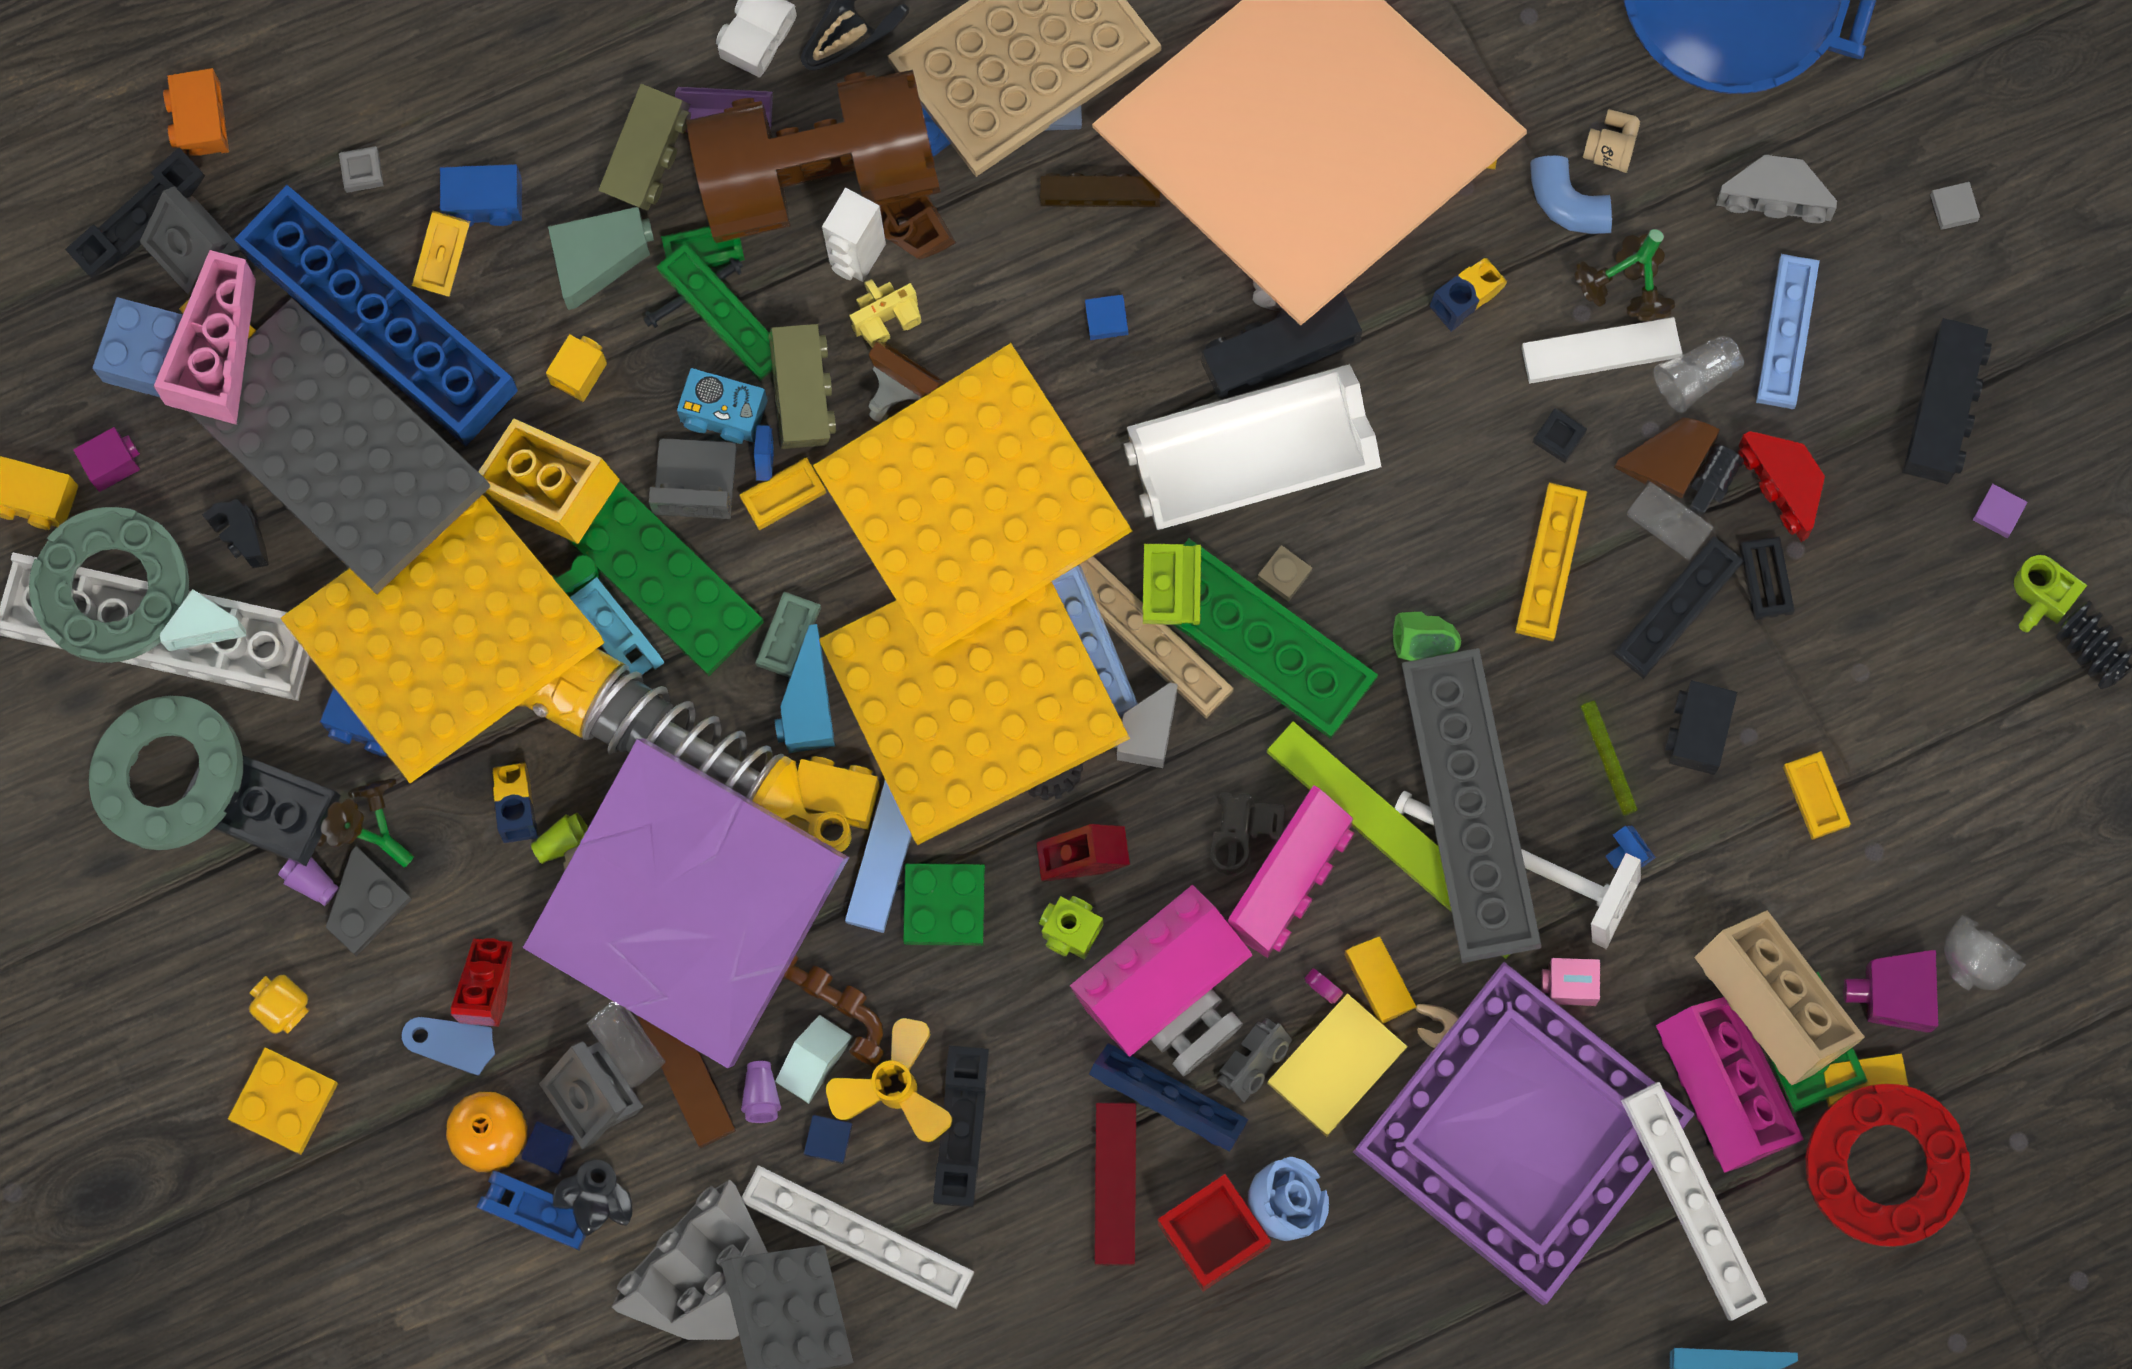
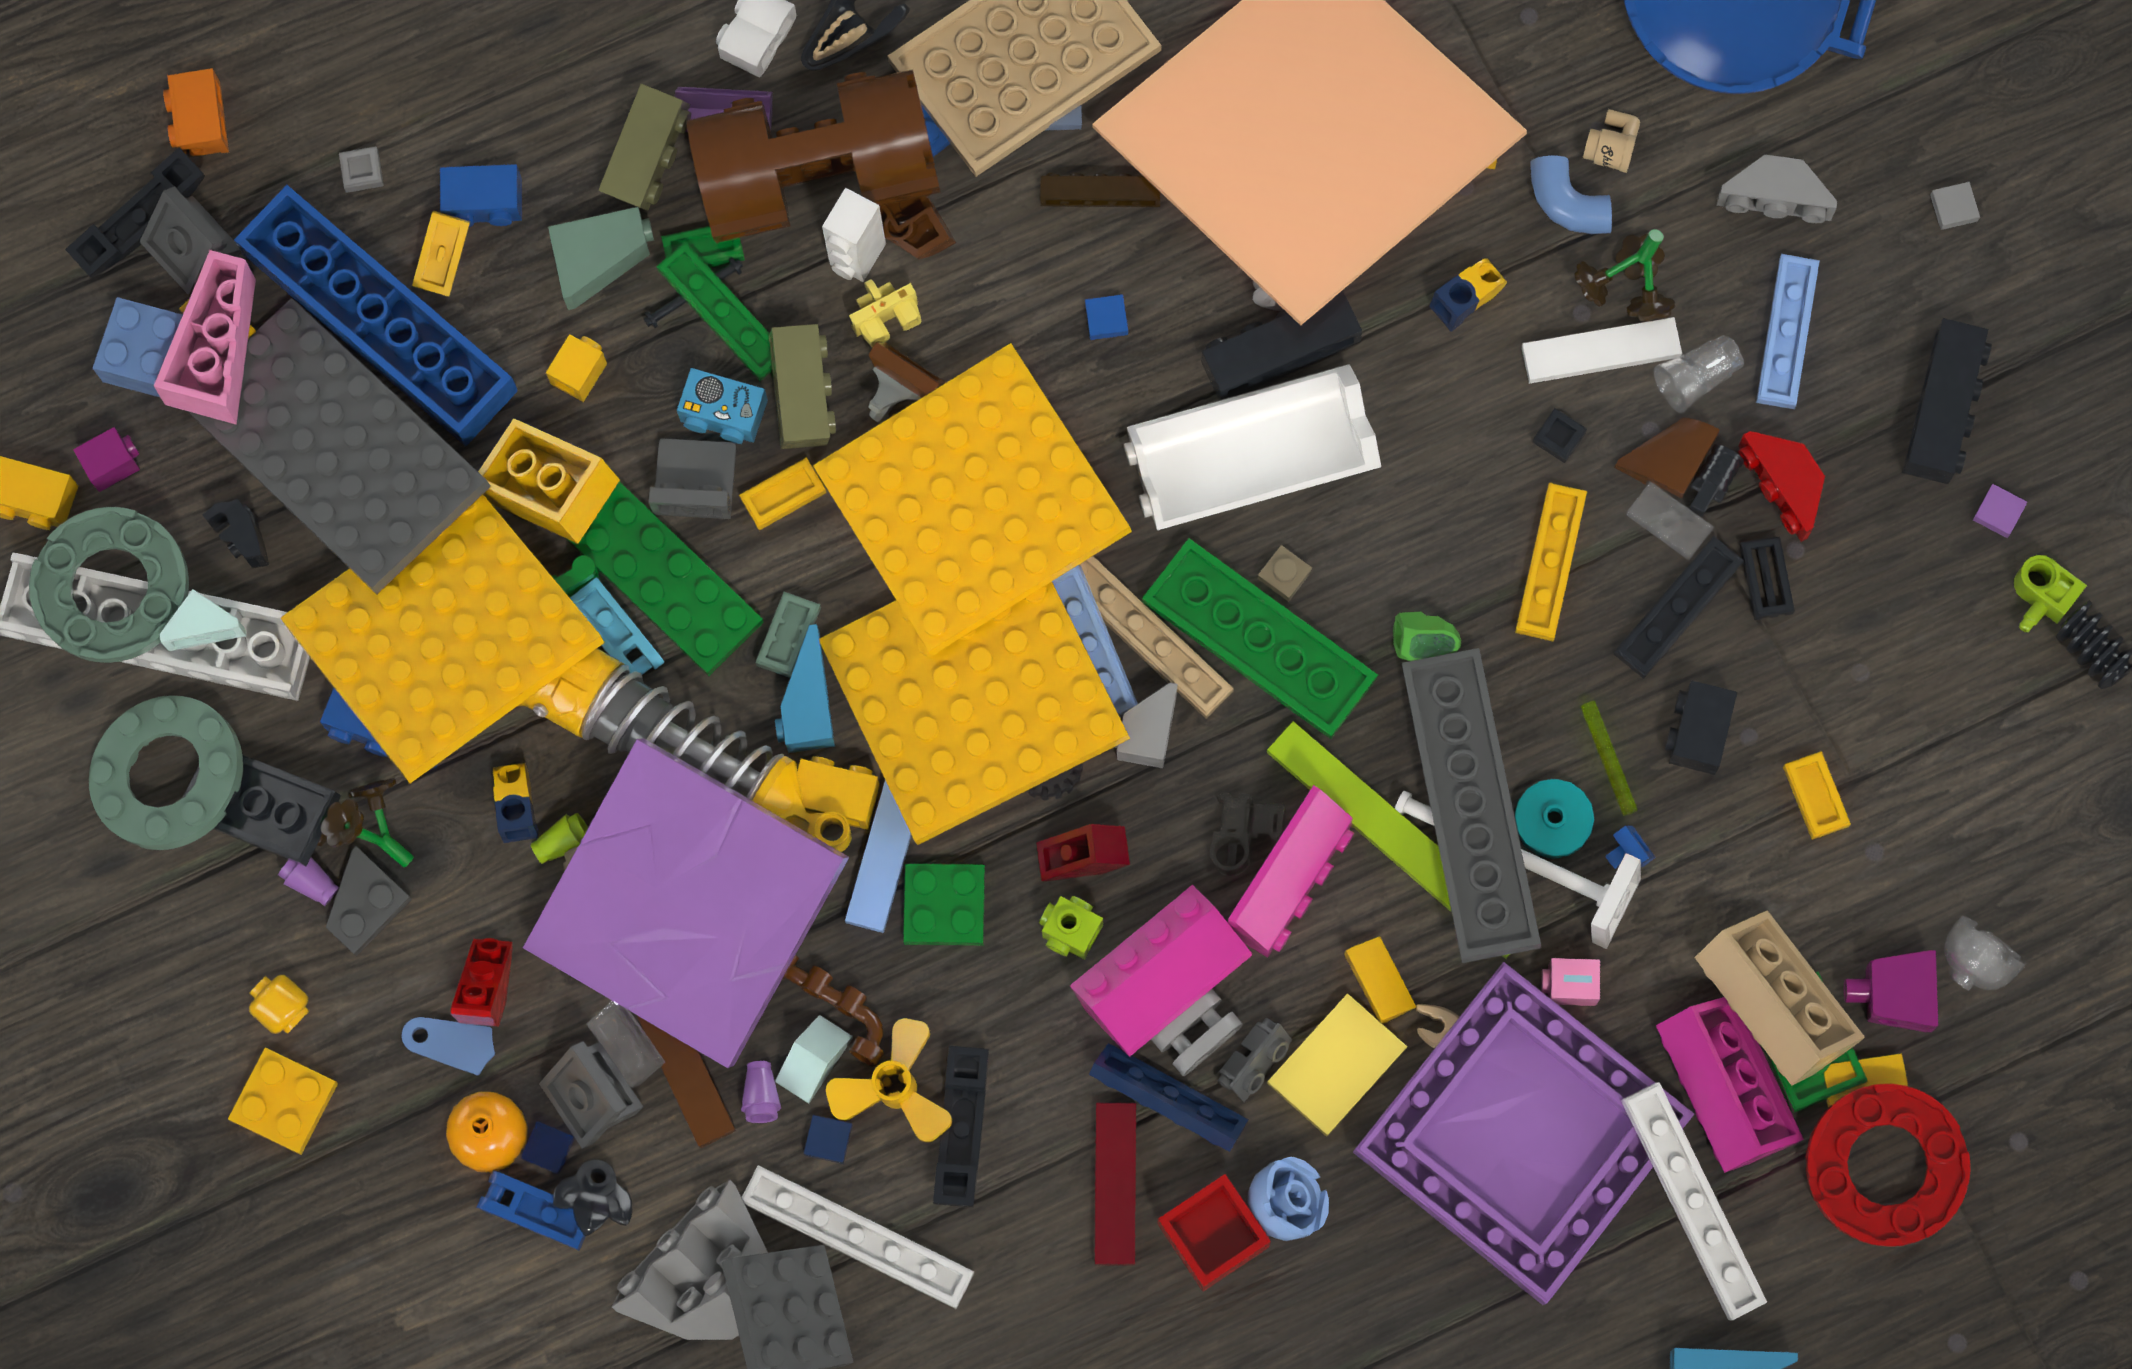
(764, 453): blue tile -> none
(1171, 584): lime plate -> none
(1323, 986): magenta tile -> none
(1548, 838): none -> teal plate

